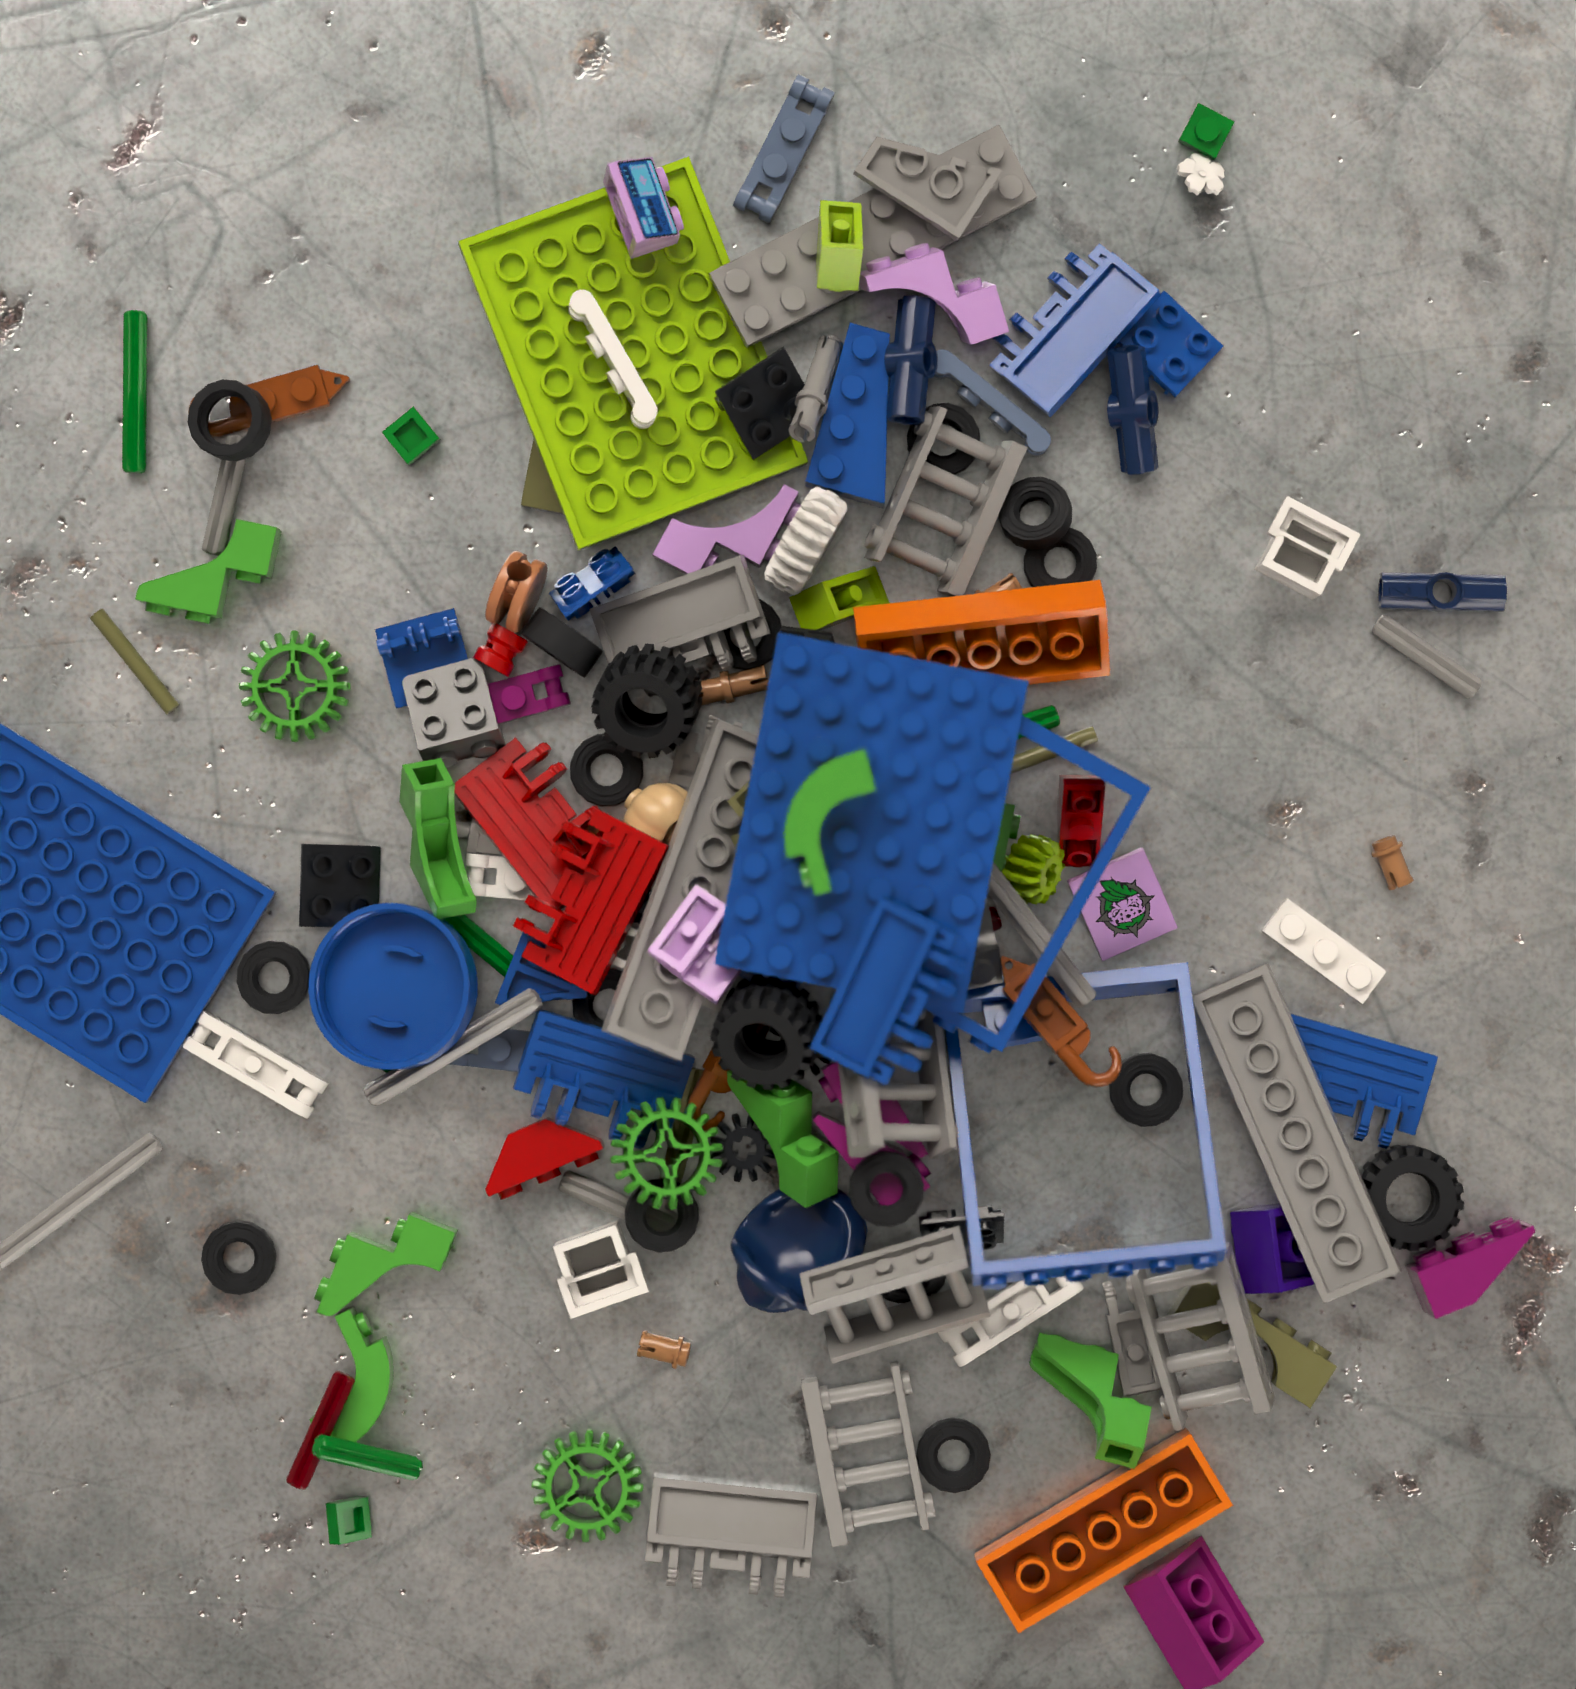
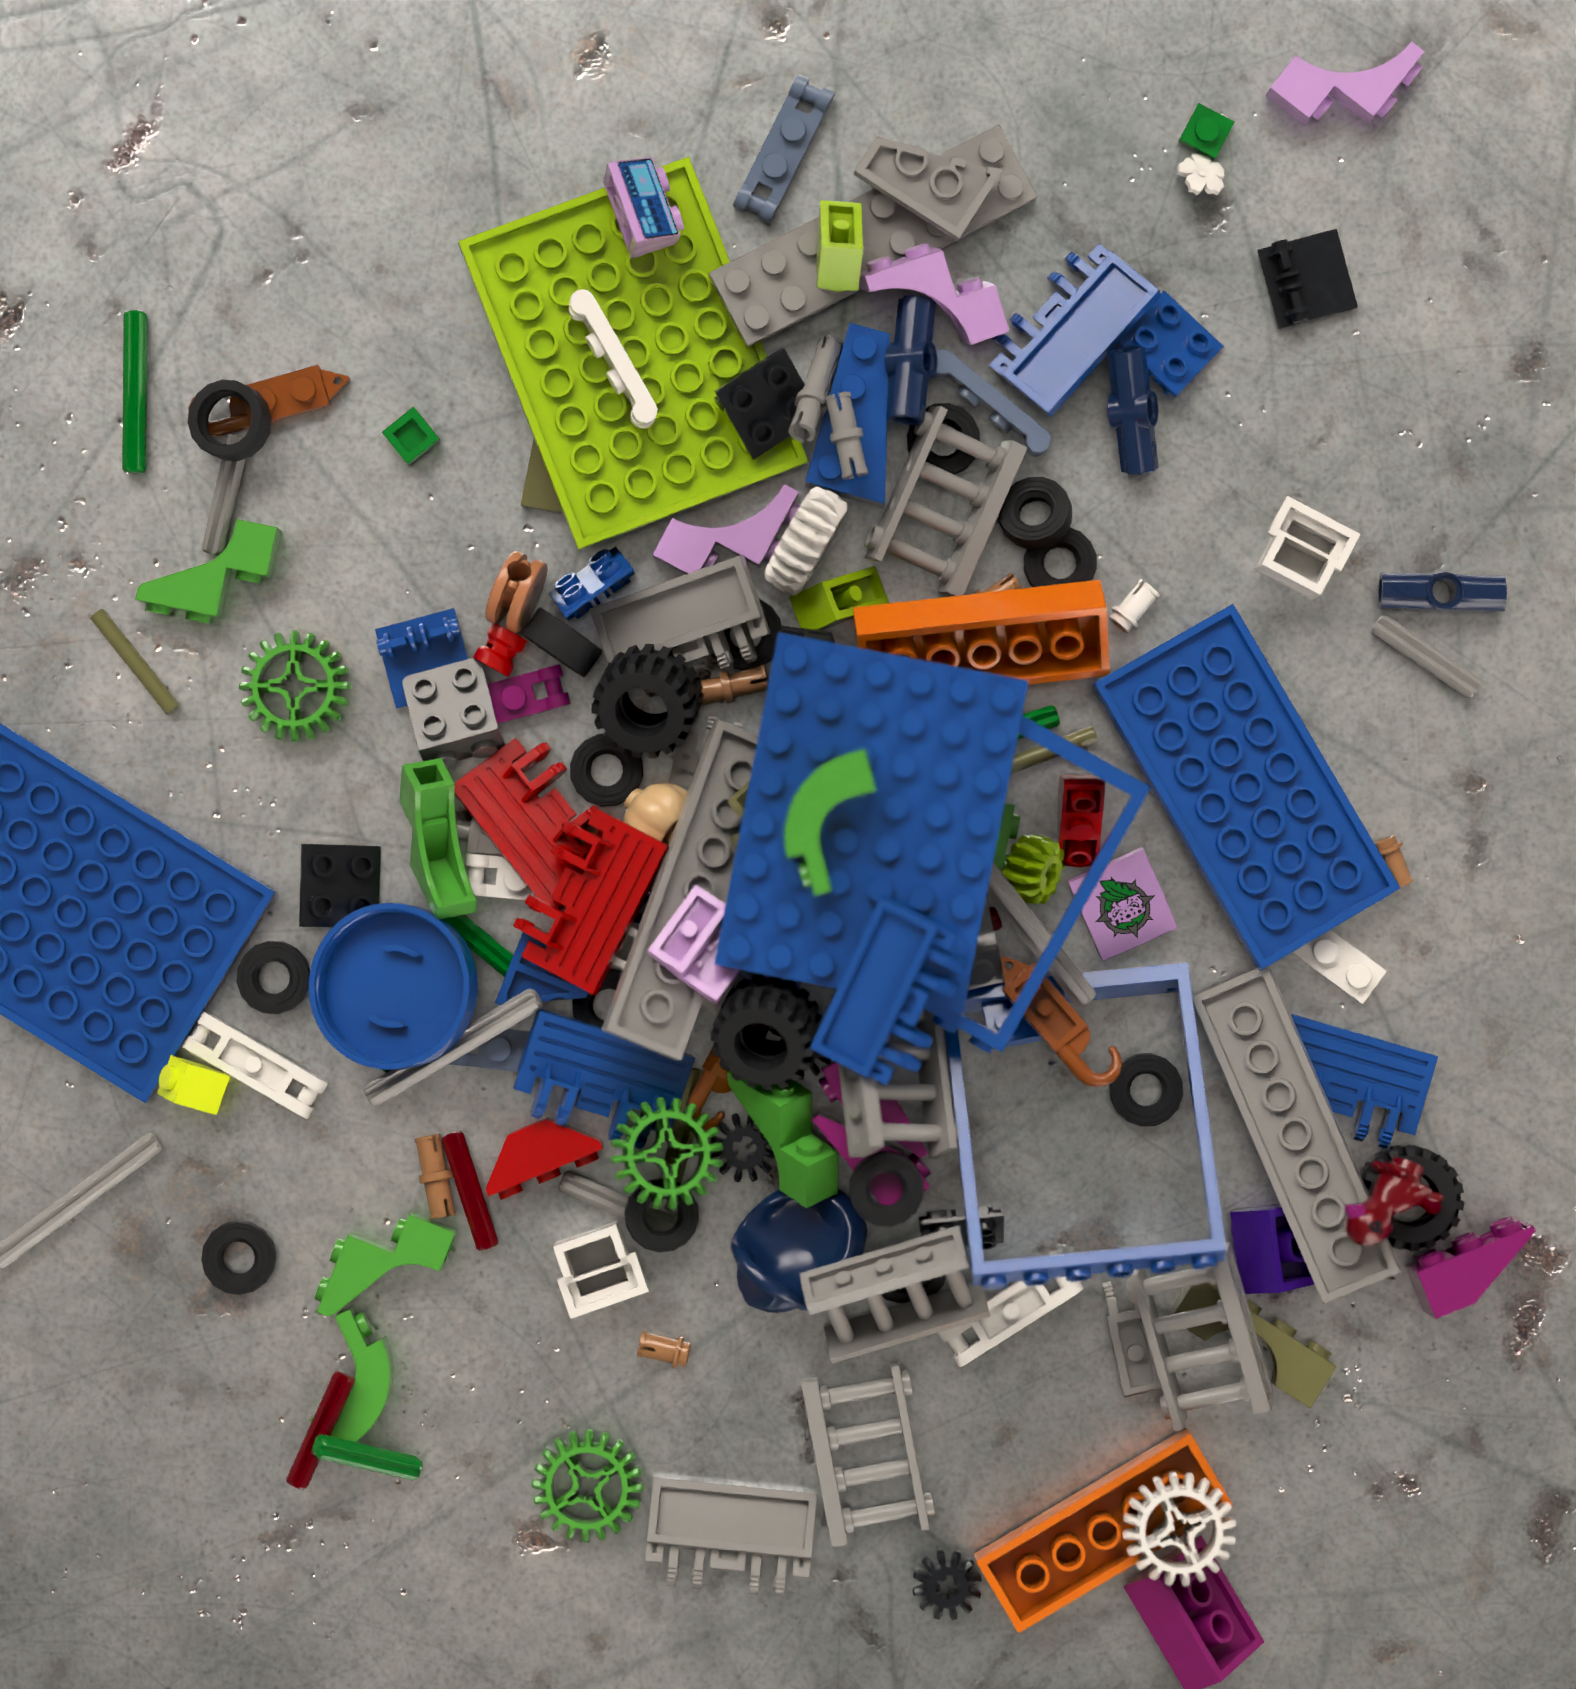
(192, 1084): none -> neon yellow brick
(348, 1520): green plate -> none
(435, 1176): none -> medium nougat pin
(469, 1190): none -> dark red axle
(846, 435): none -> light grey pin
(953, 1480): black tyre -> none
(953, 1597): none -> black gear
(1087, 1380): bright green arch -> none
(1134, 606): none -> white pin
(1194, 1562): none -> white gear
(1245, 787): none -> blue plate
(1305, 88): none -> lavender arch
(1307, 278): none -> black hinge
(1393, 1193): none -> dark red animal

